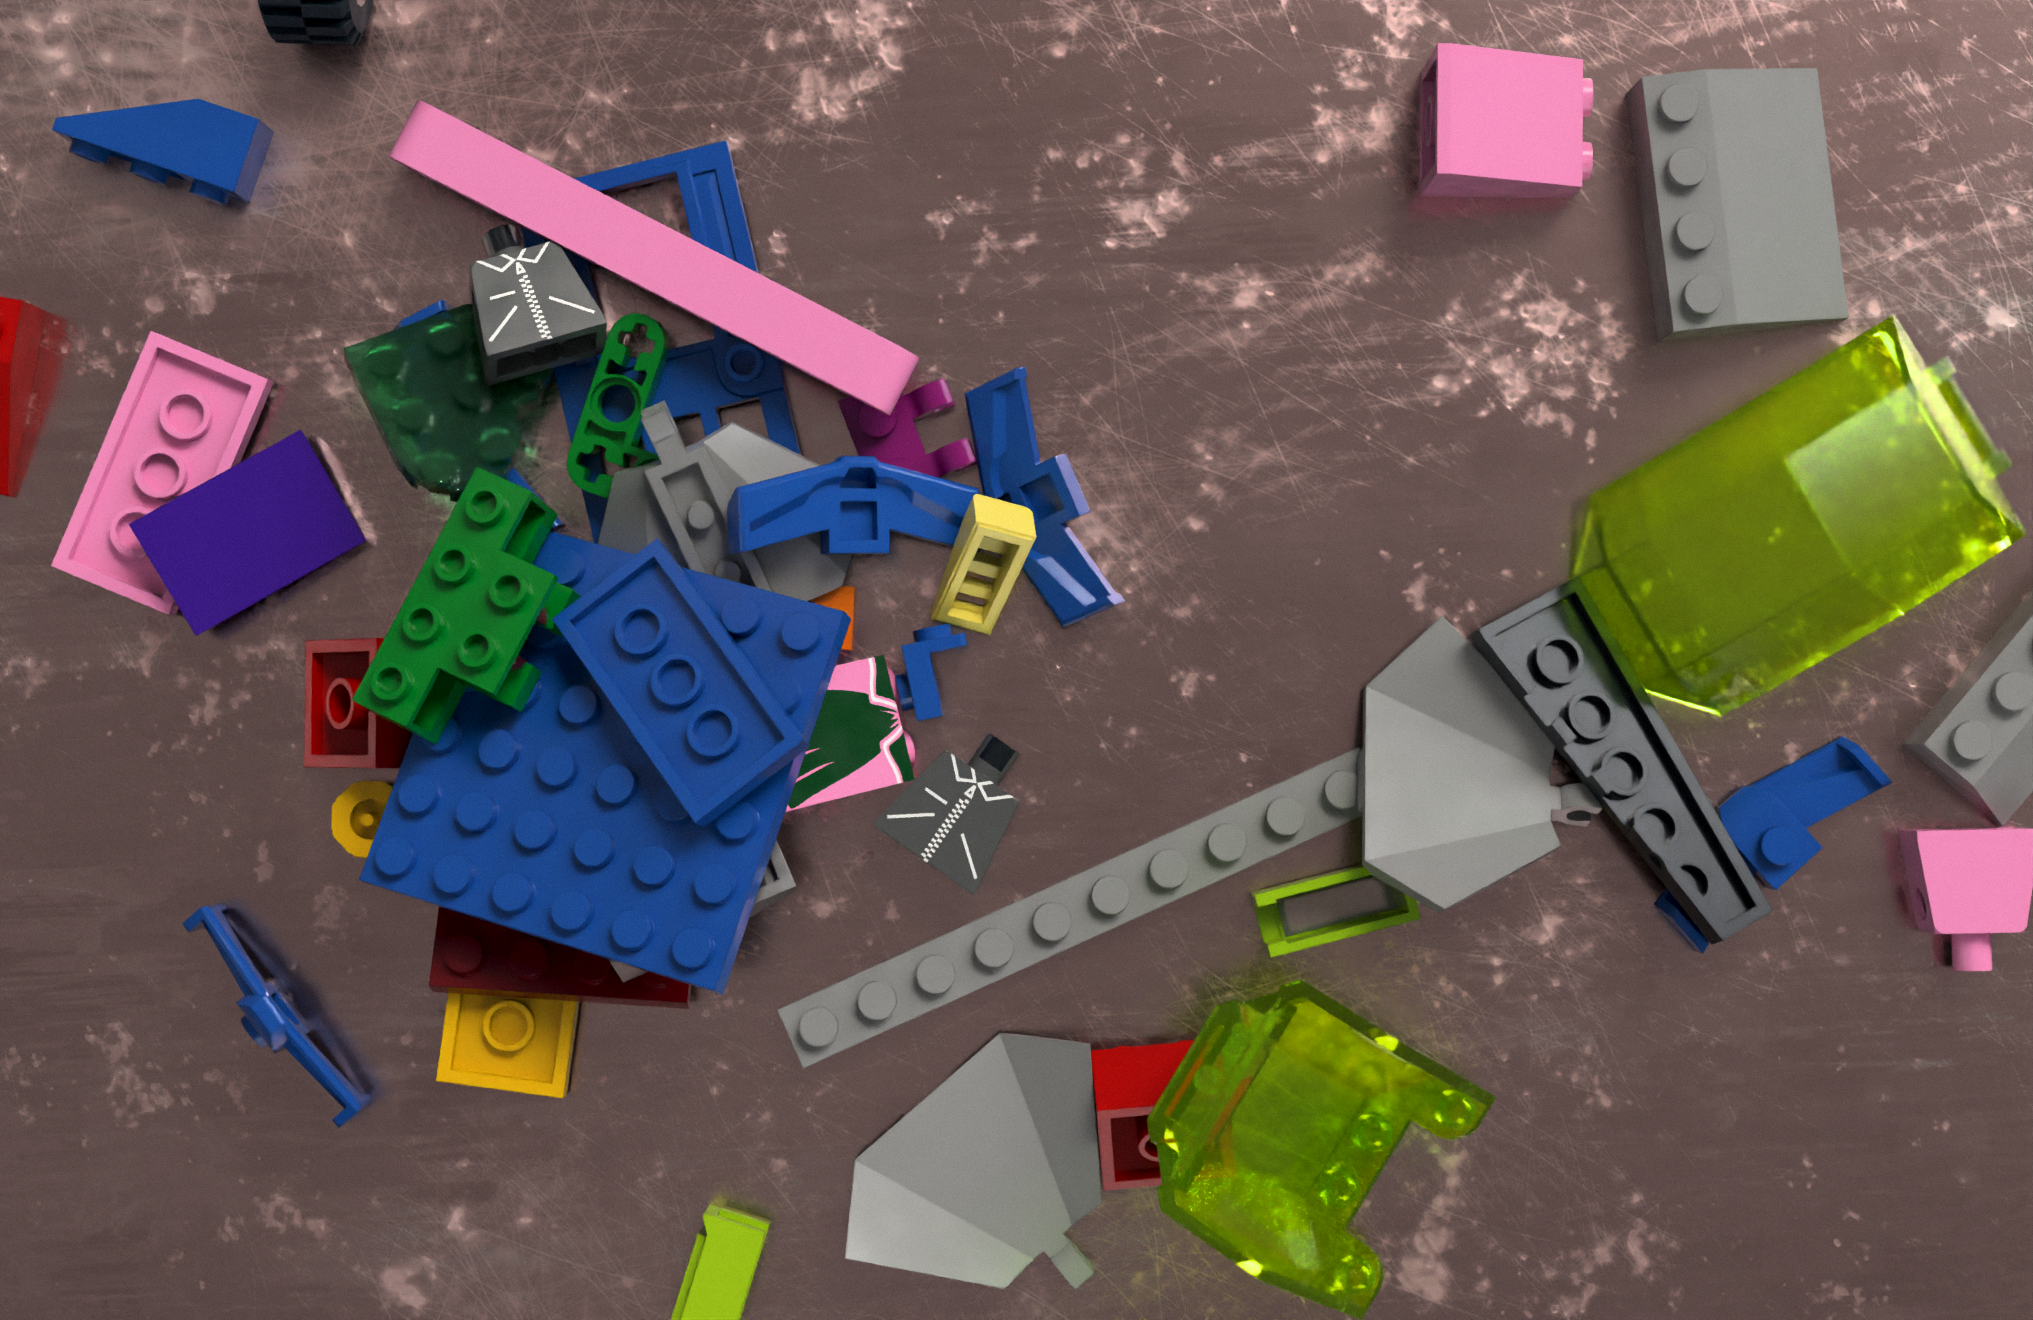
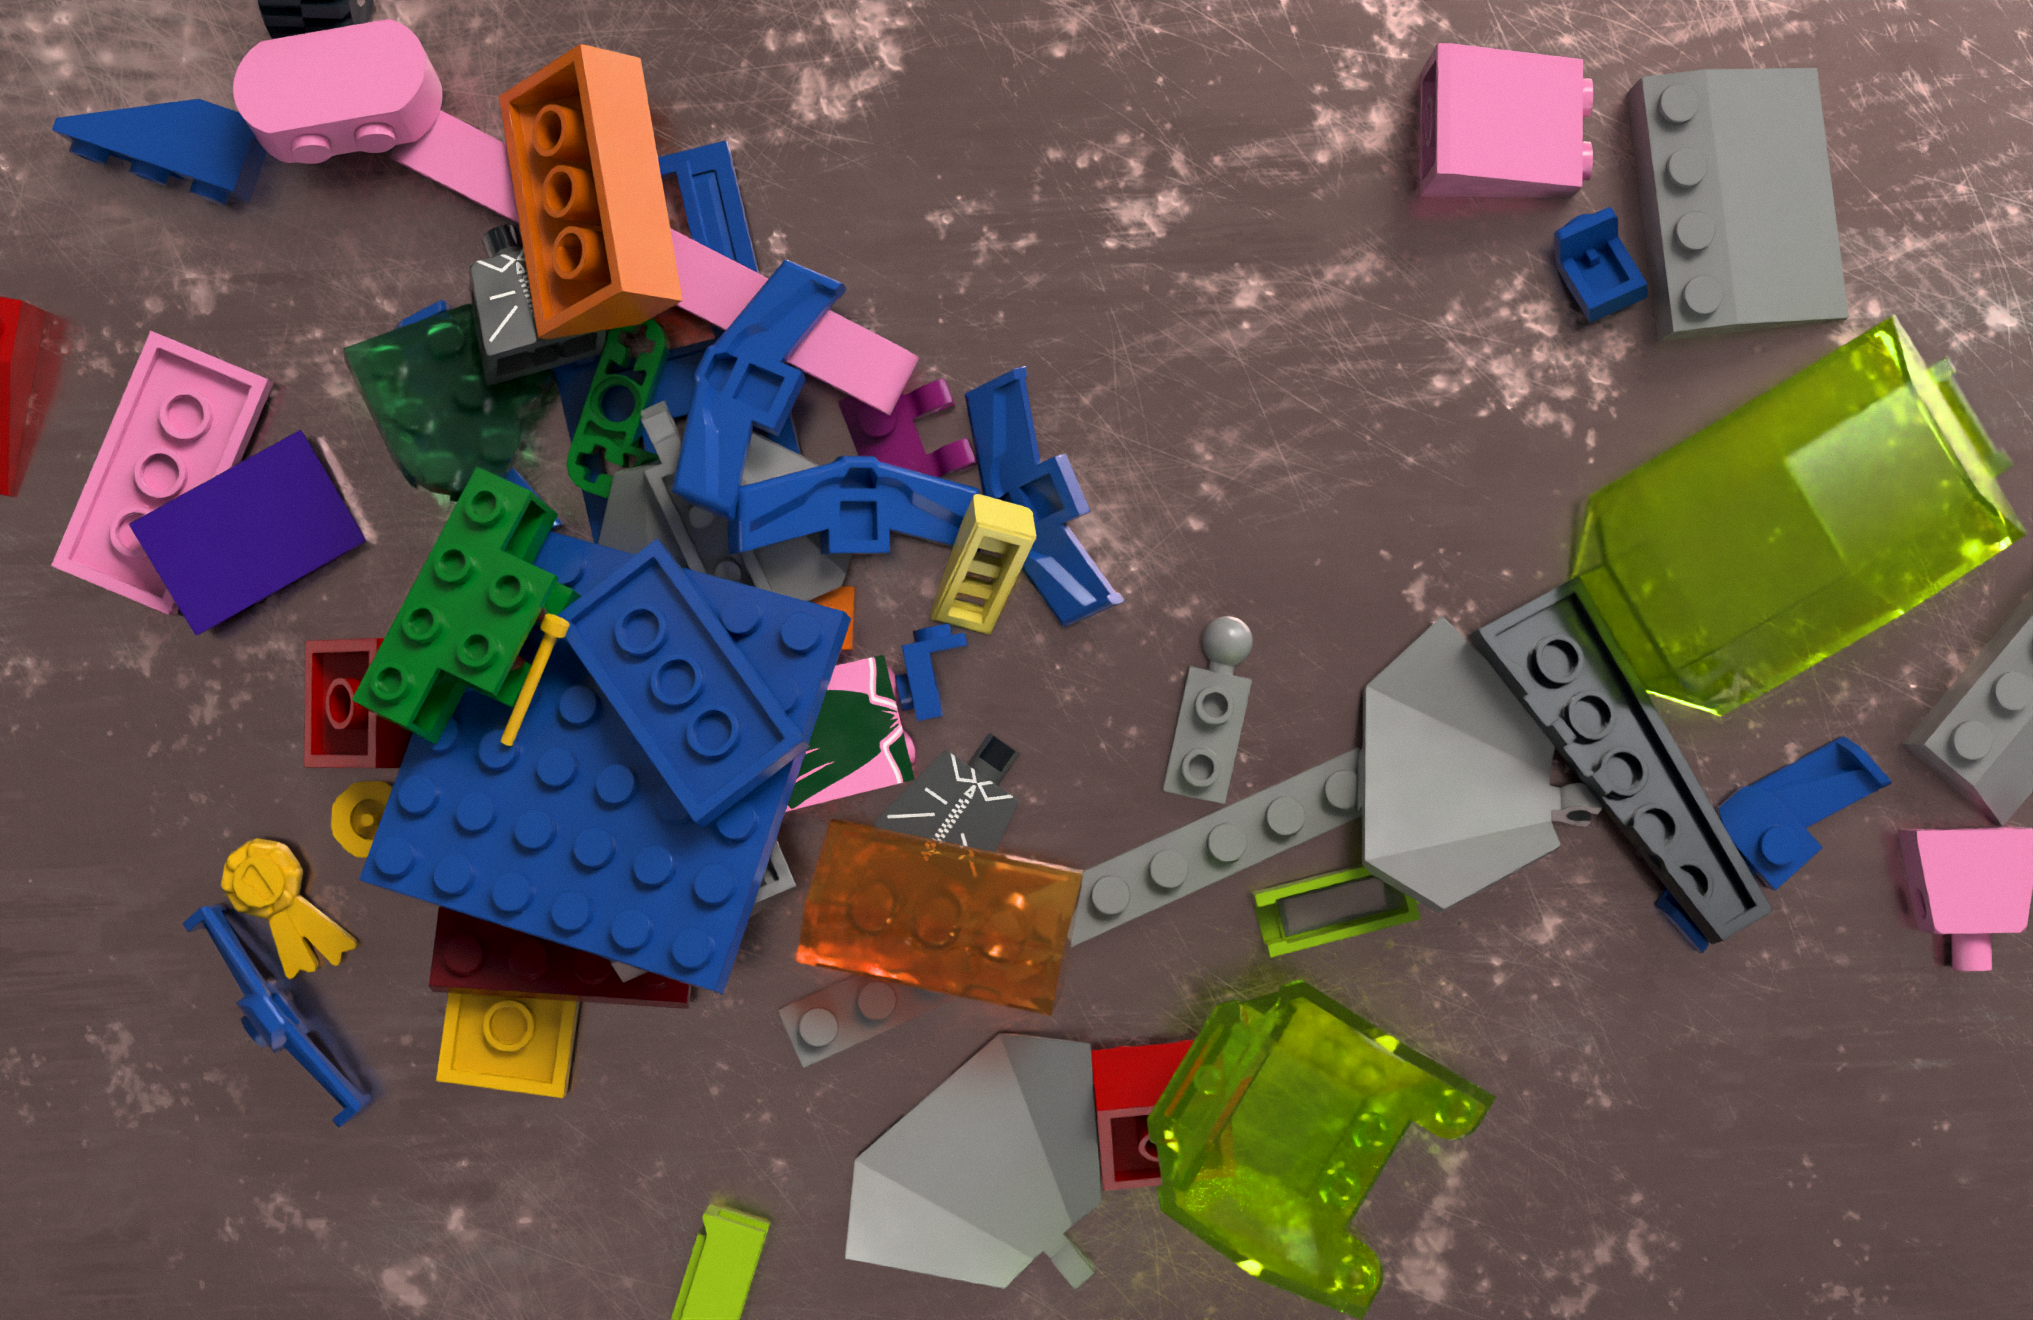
(266, 883): none -> yellow piece
(338, 91): none -> bright pink brick
(553, 627): none -> yellow piece
(589, 194): none -> orange slope
(748, 385): none -> blue plate
(940, 917): none -> clear orange slope
(1211, 715): none -> light grey plate
(1598, 265): none -> blue bracket

